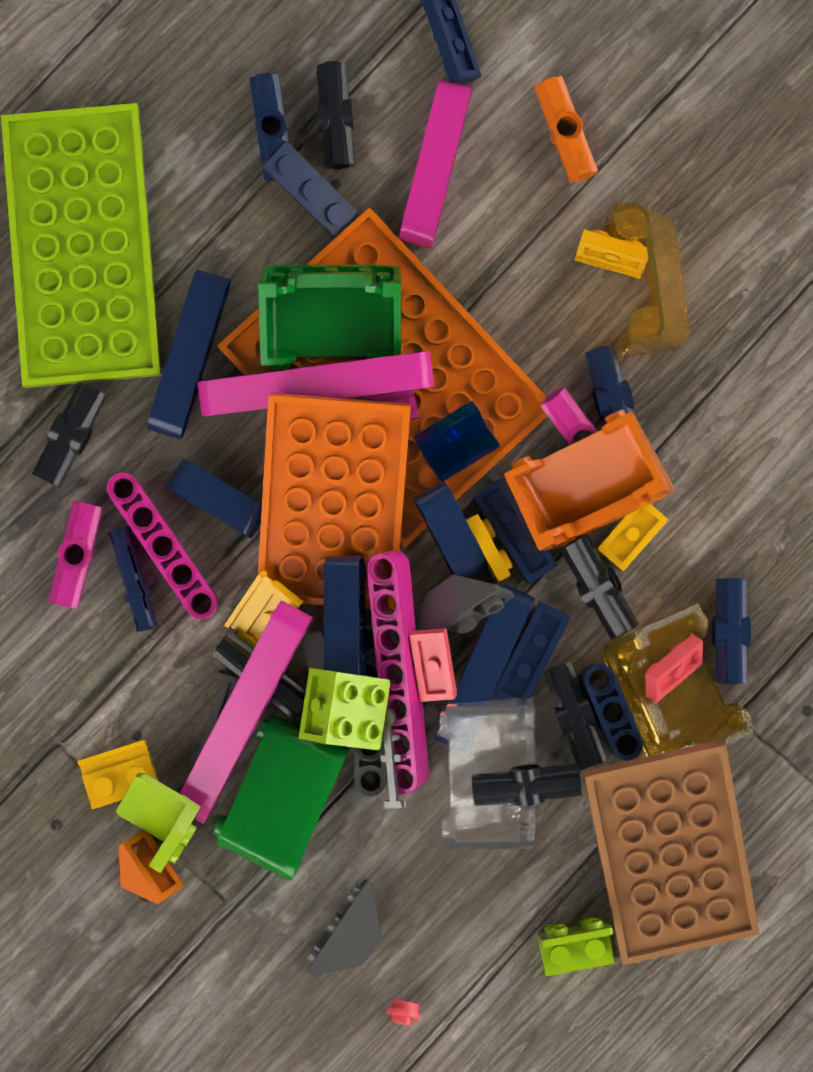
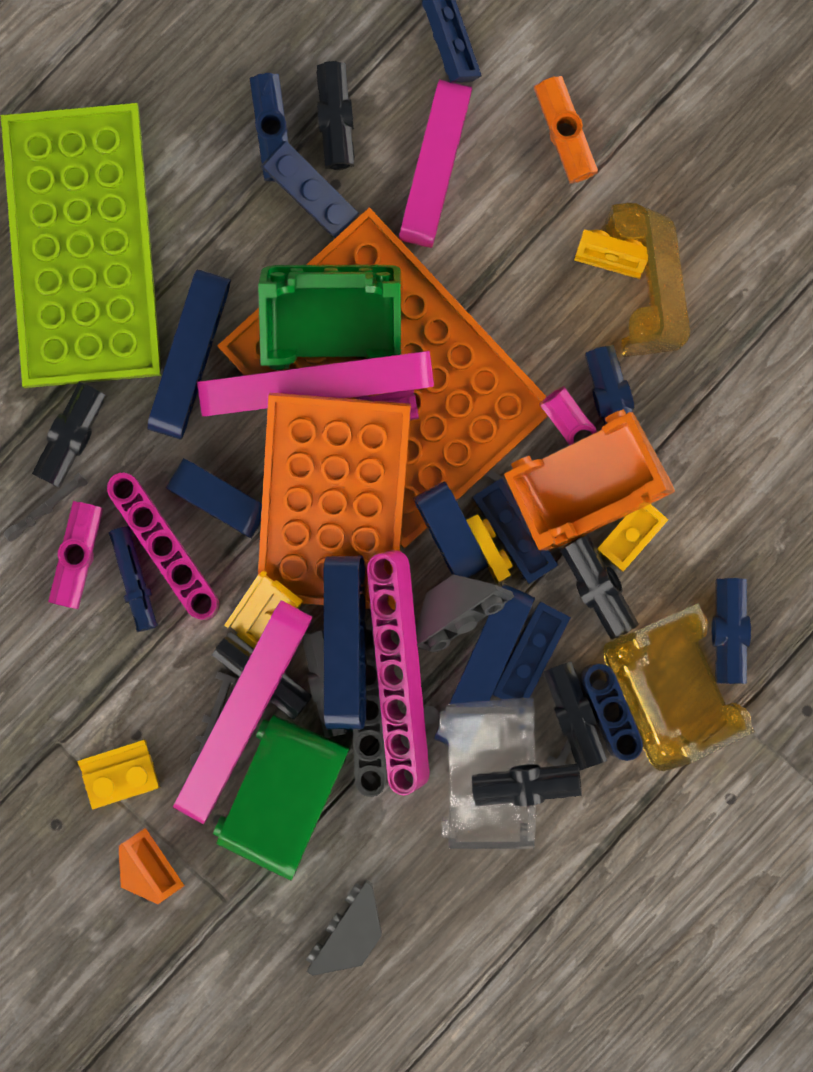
(161, 814): lime bracket -> none
(344, 709): lime bracket -> none
(390, 759): flat silver piece -> none
(403, 1012): coral plate -> none
(433, 665): coral plate -> none
(456, 441): clear blue panel -> none
(576, 947): lime bracket -> none
(672, 852): medium nougat plate -> none
(673, 668): coral plate -> none

